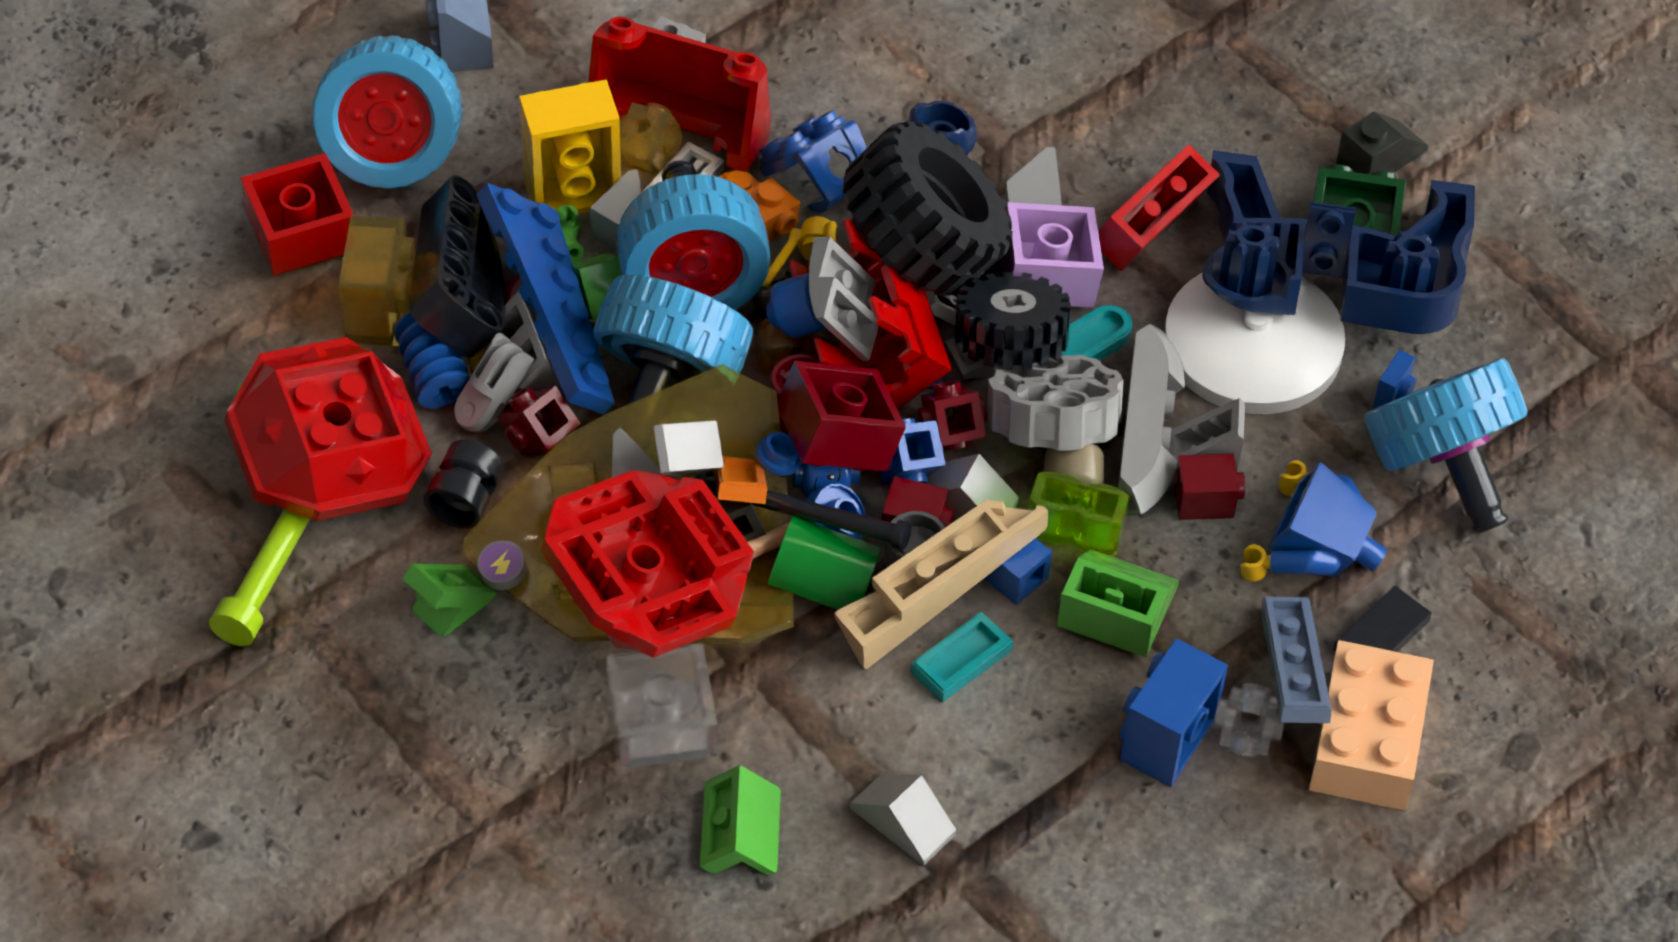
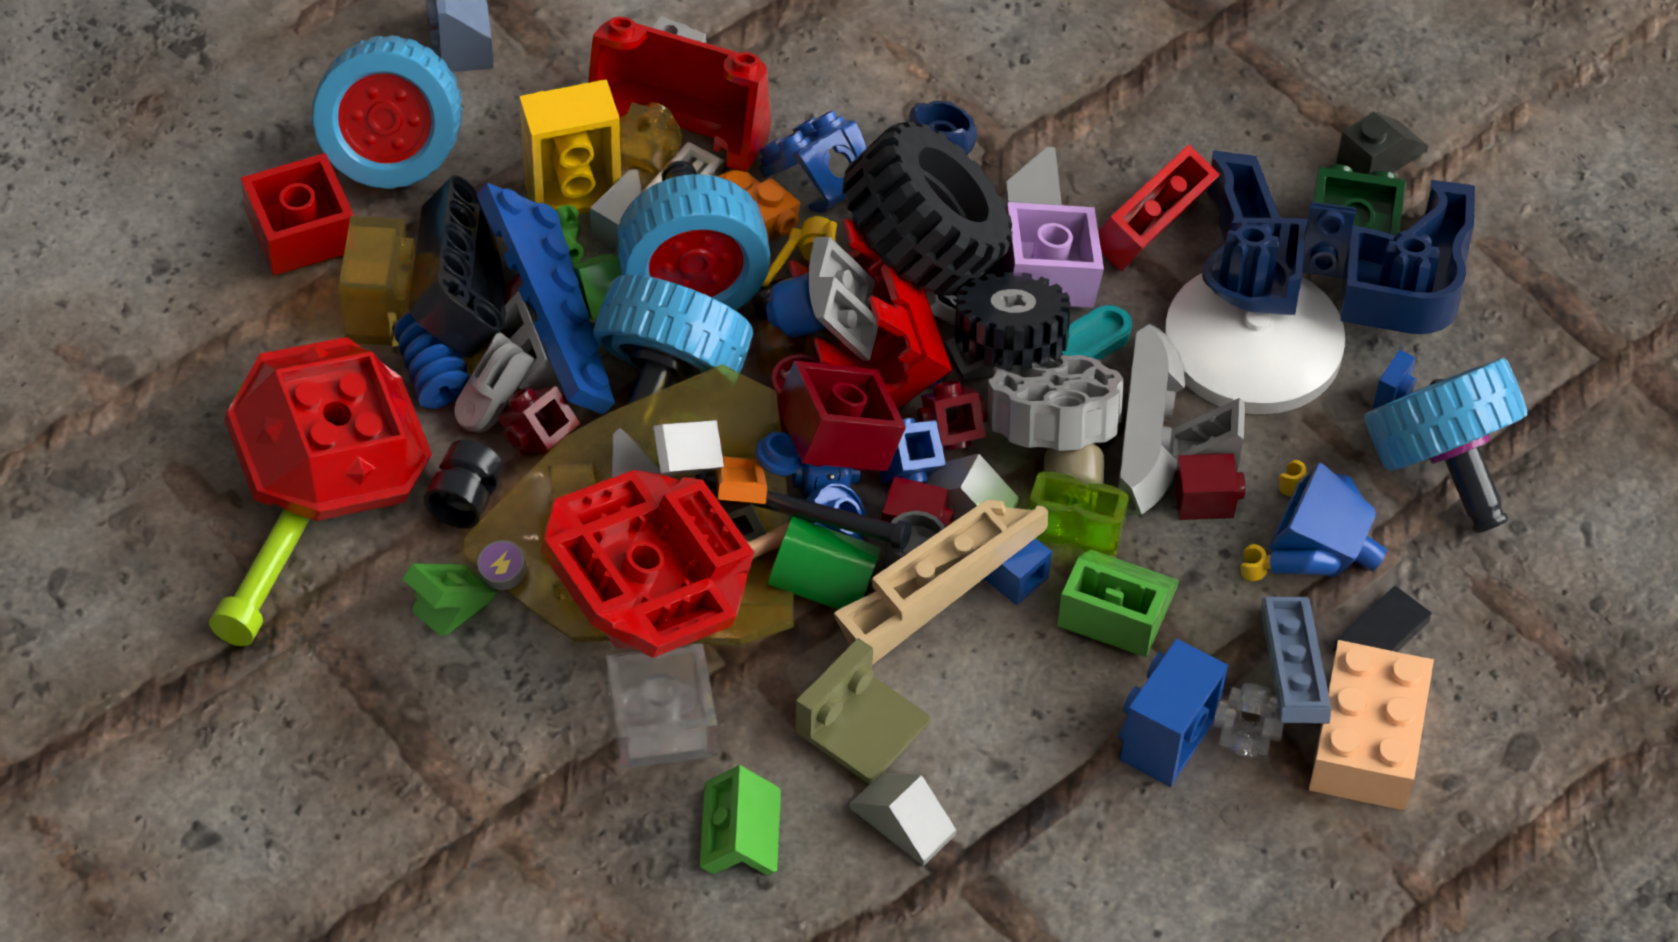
(858, 716): none -> olive bracket
(961, 656): teal tile -> none

